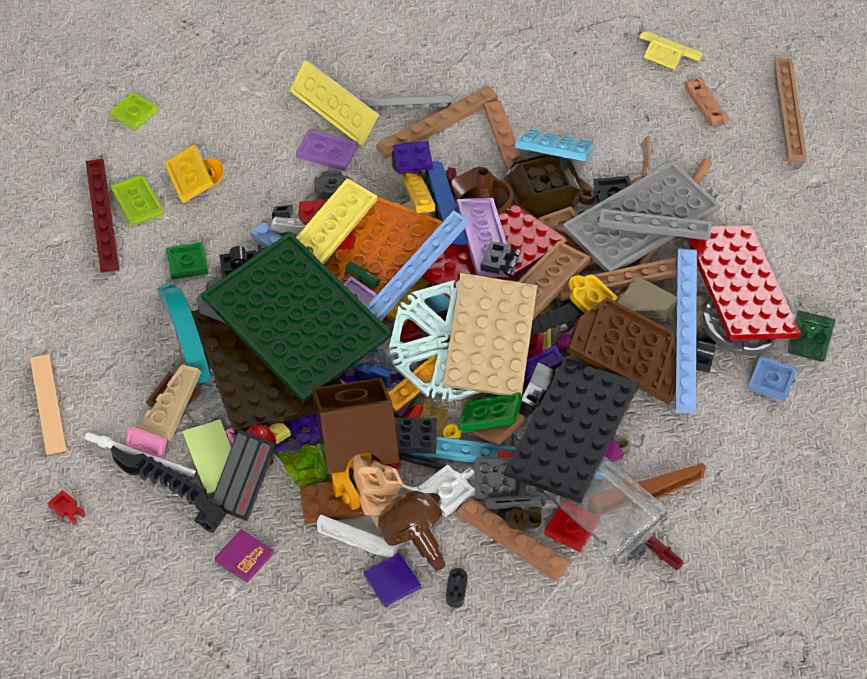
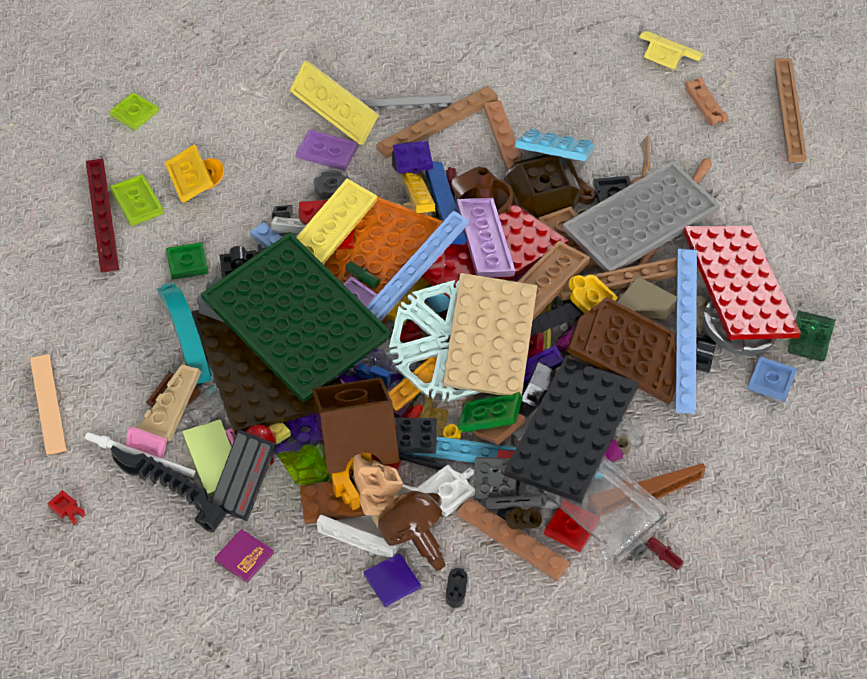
(495, 257): black plate -> none
(655, 224): light grey plate -> none

